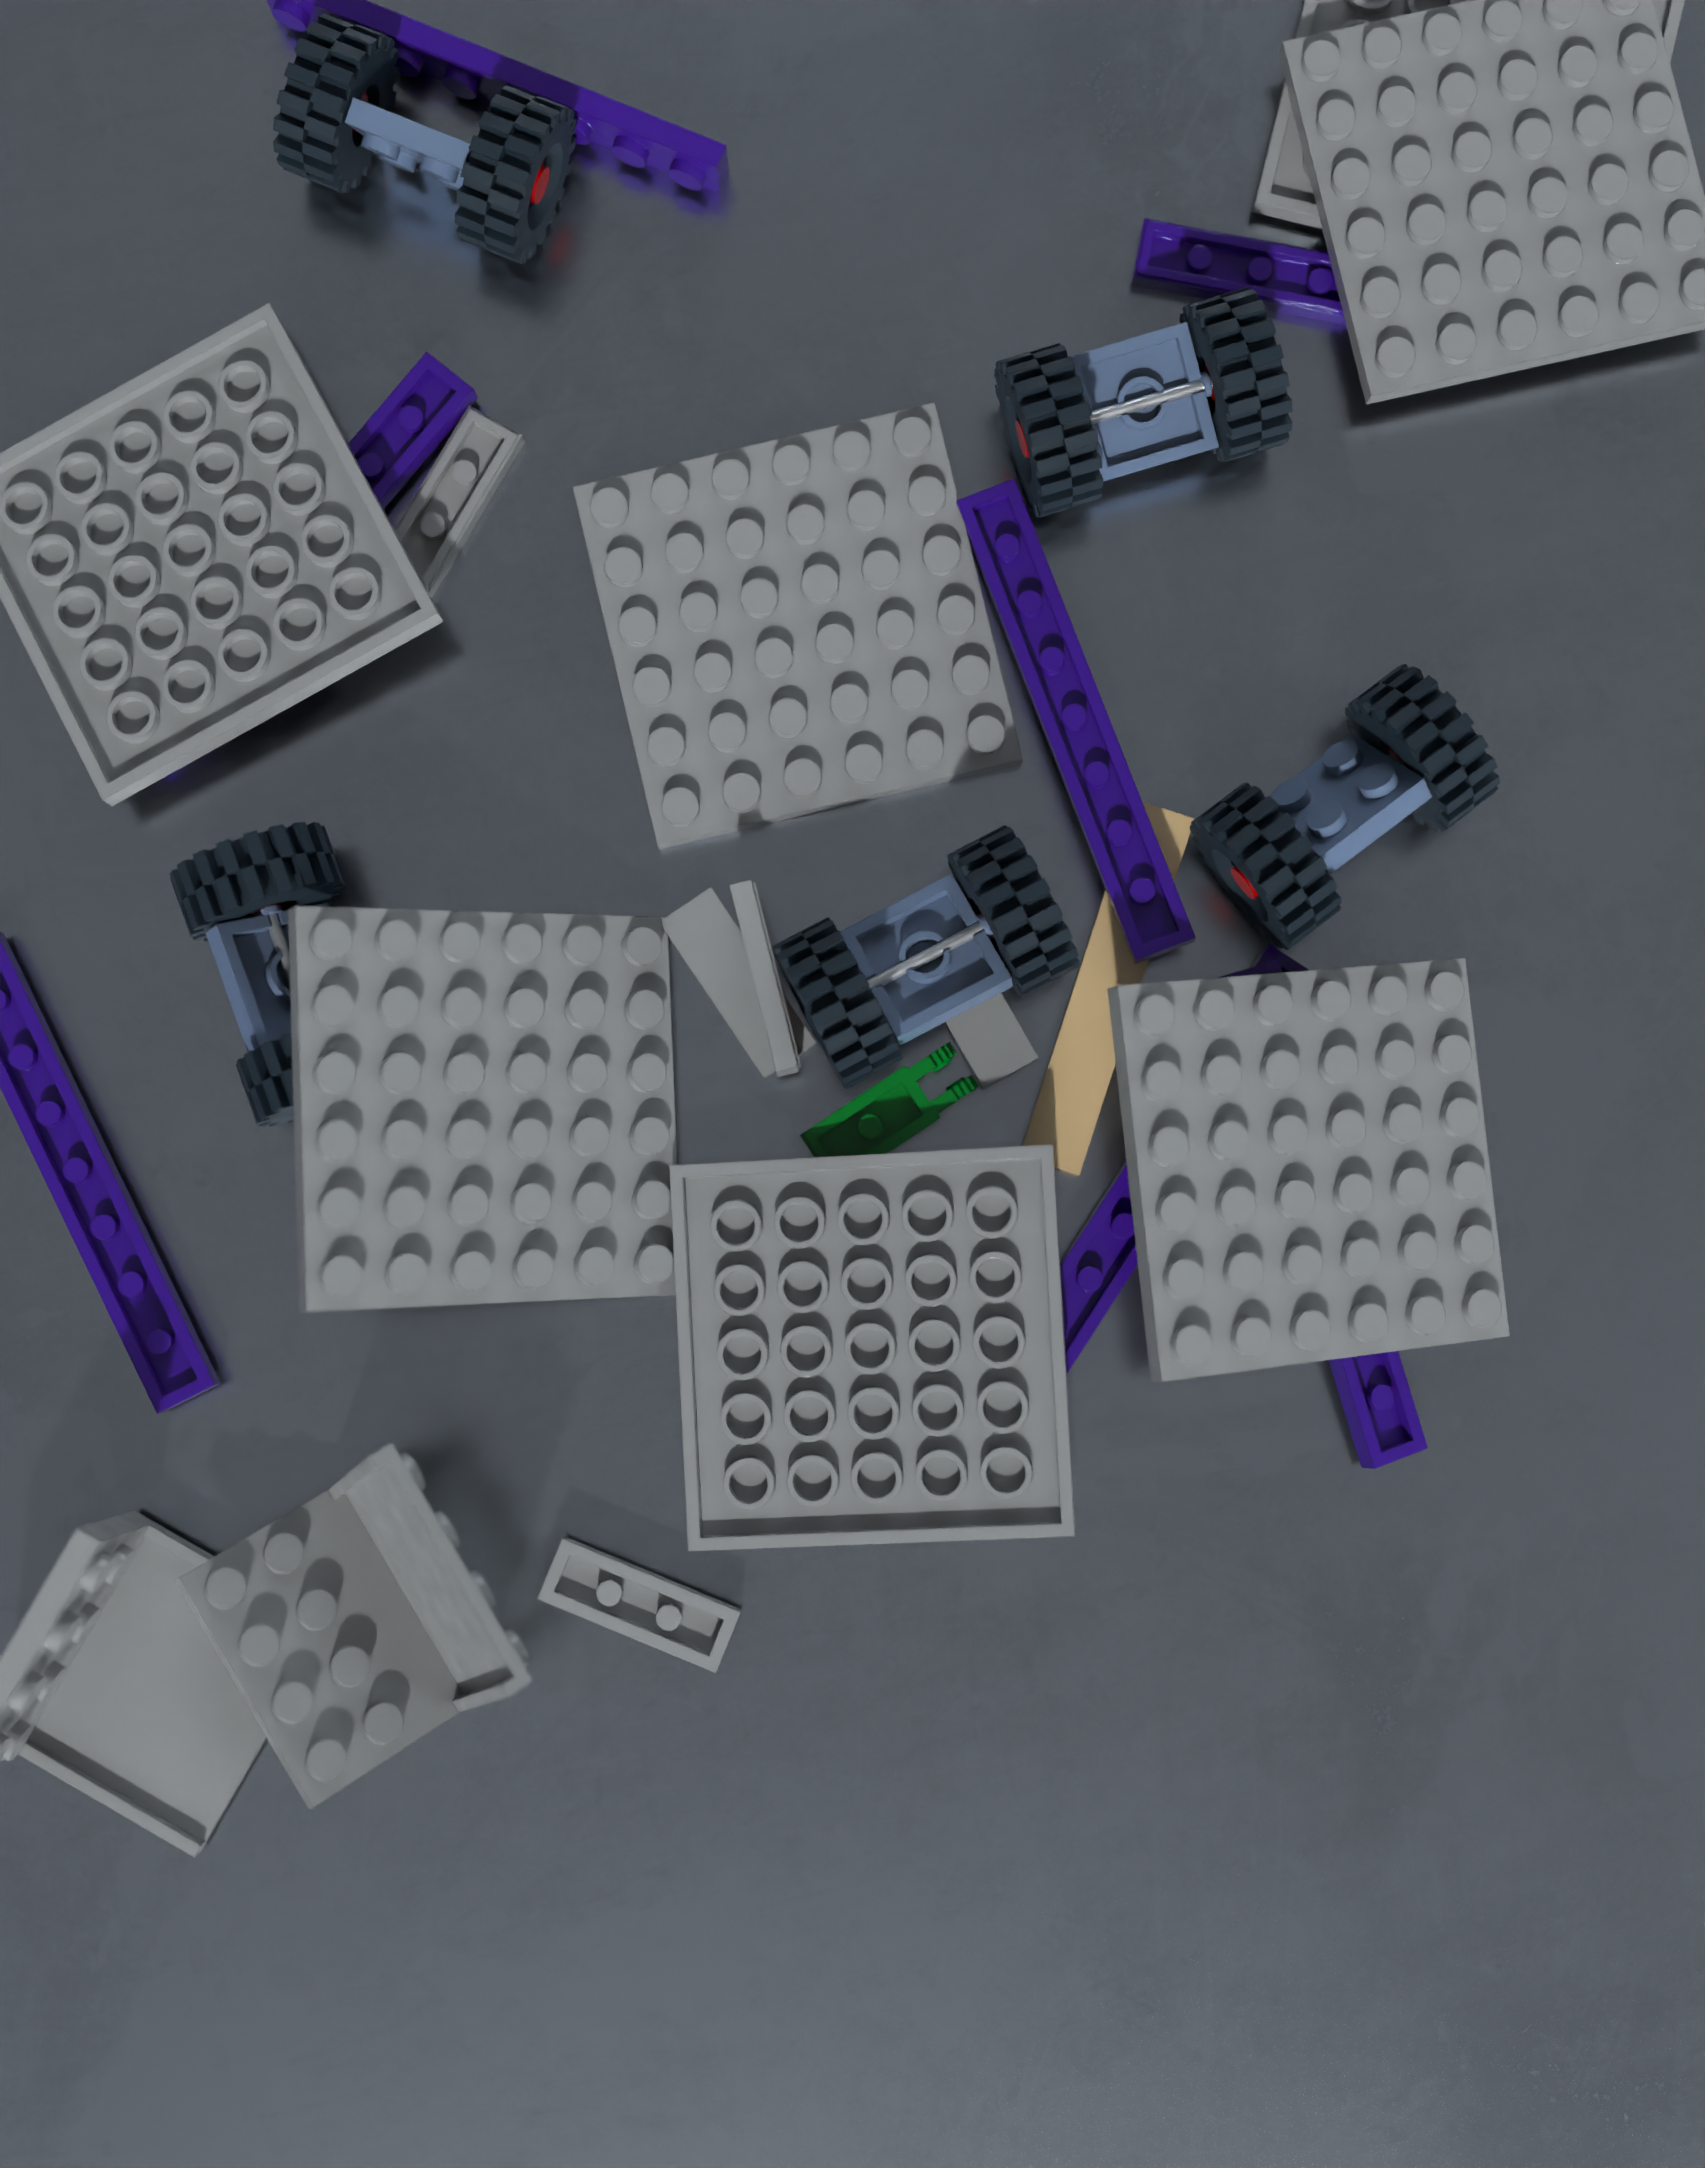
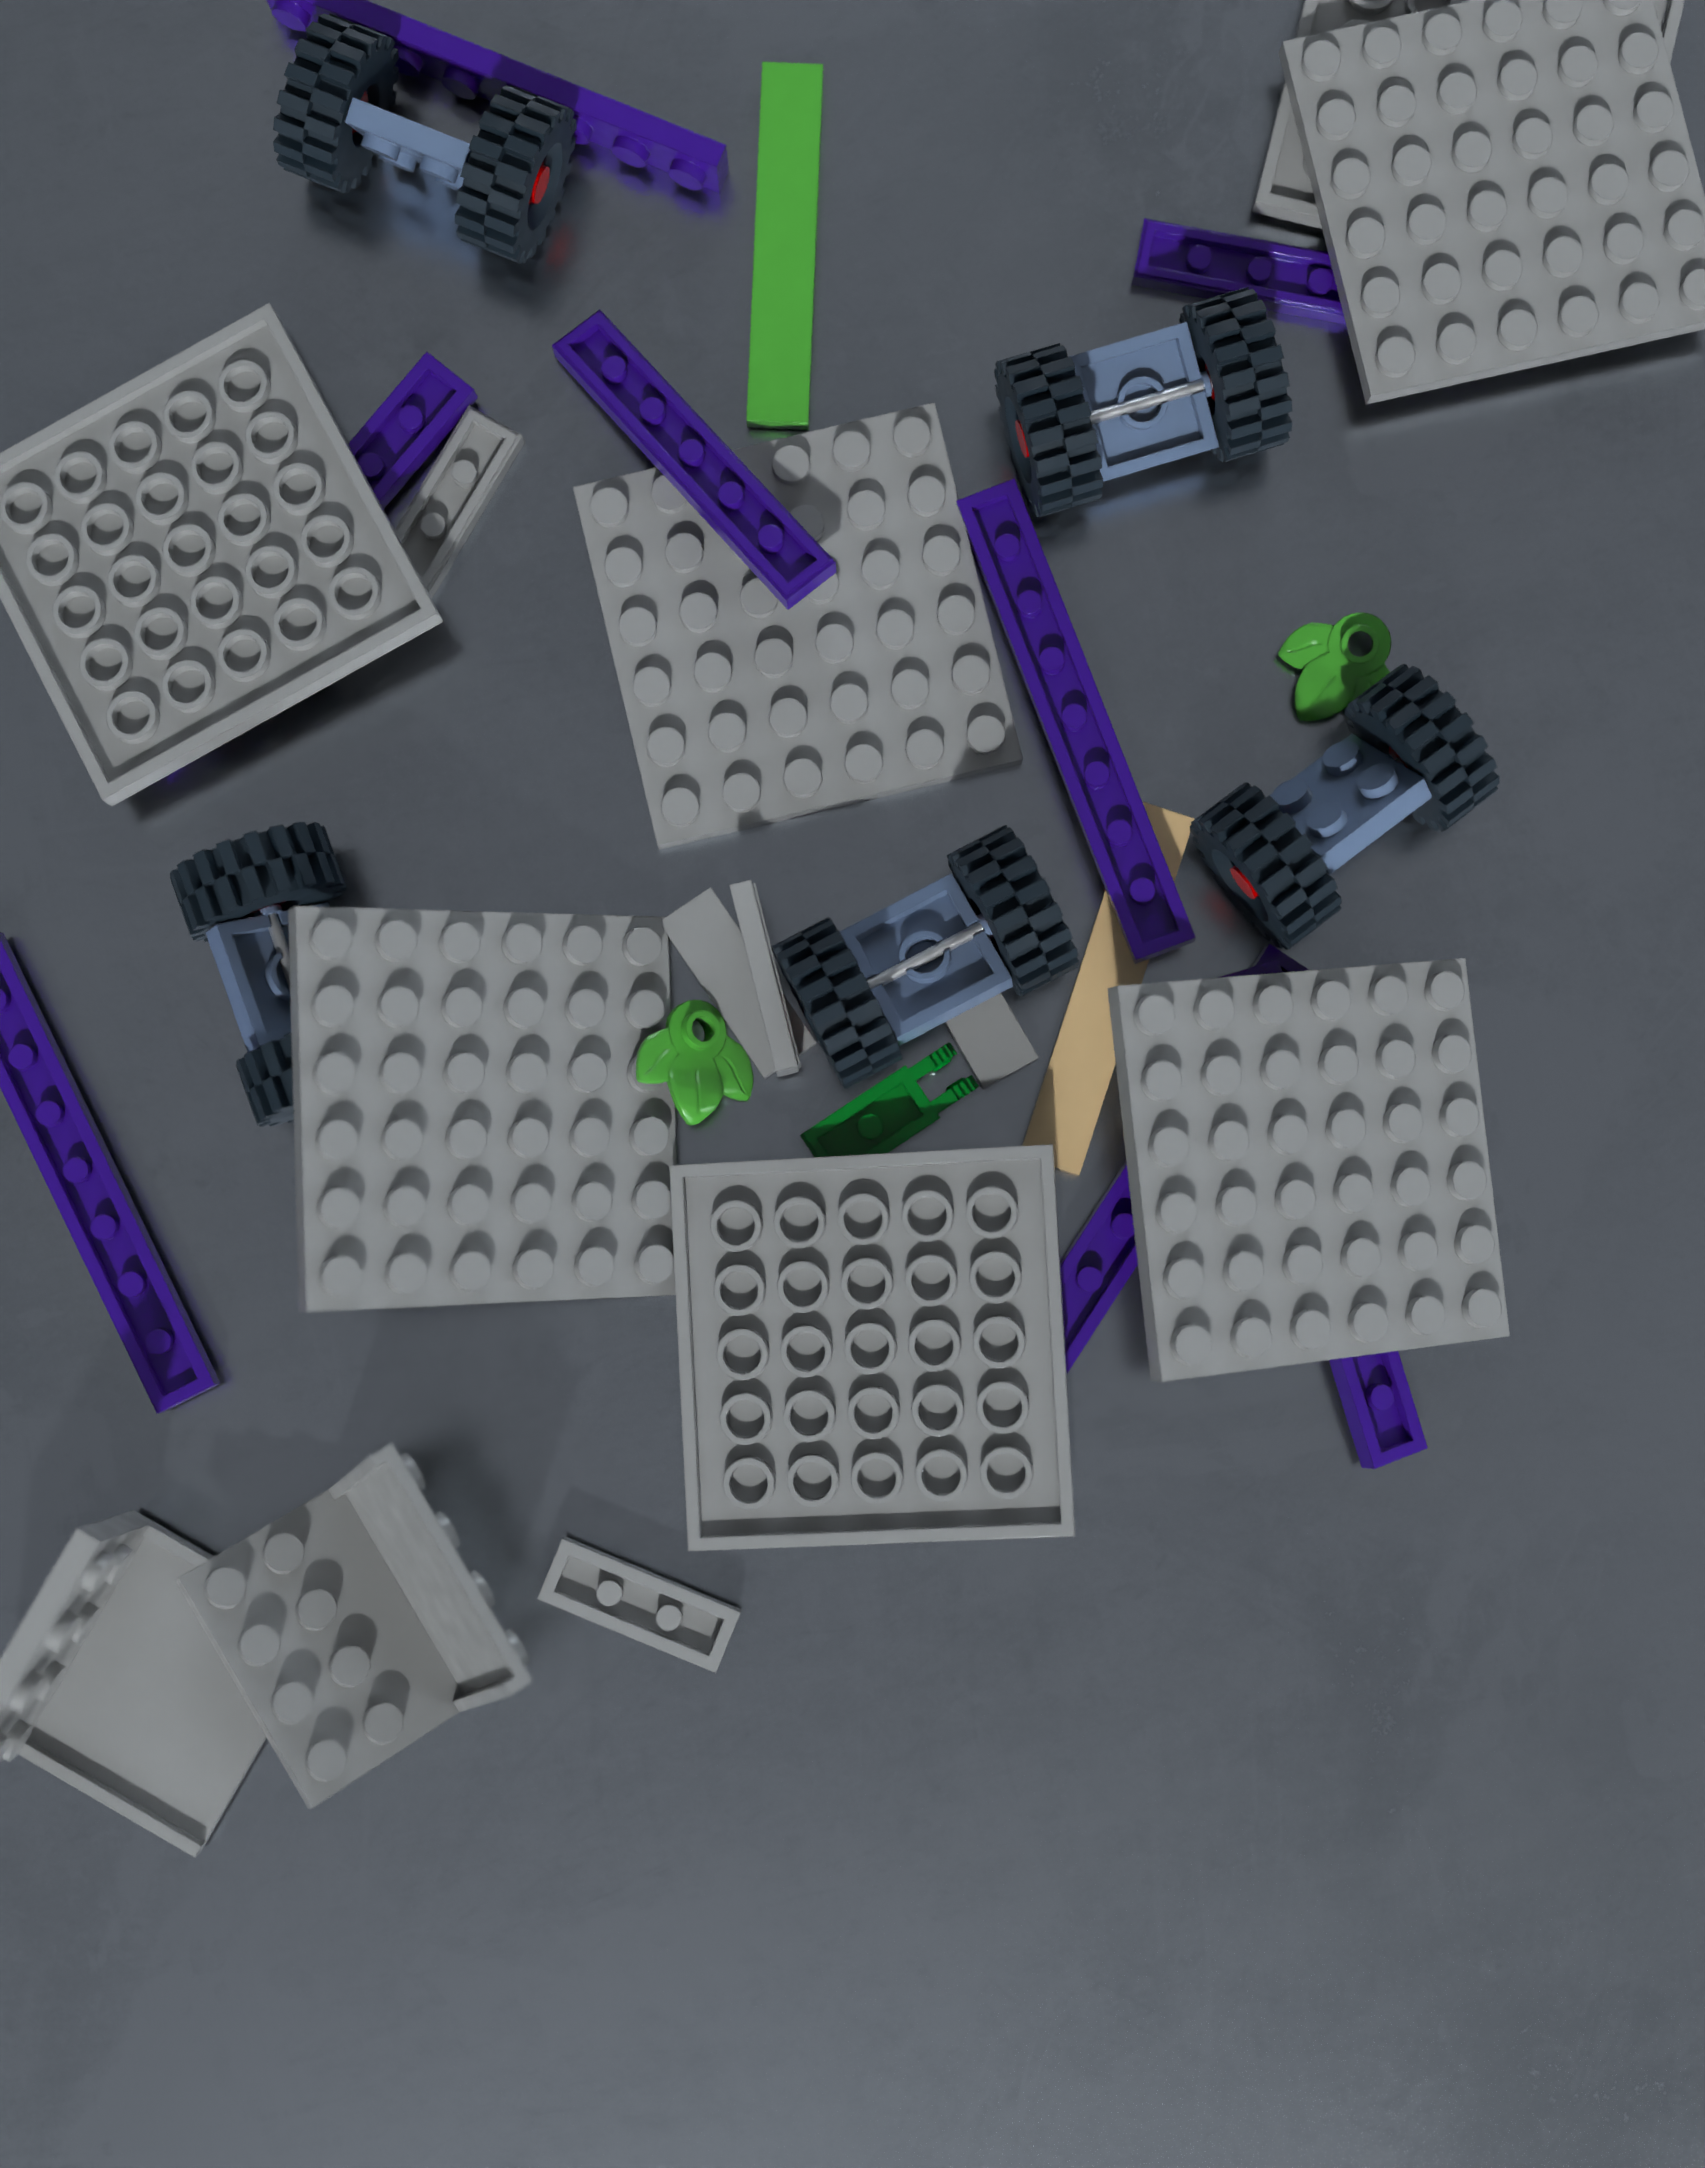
(694, 459): none -> dark purple tile
(695, 1069): none -> bright green plate
(785, 246): none -> bright green tile
(1330, 672): none -> bright green plate

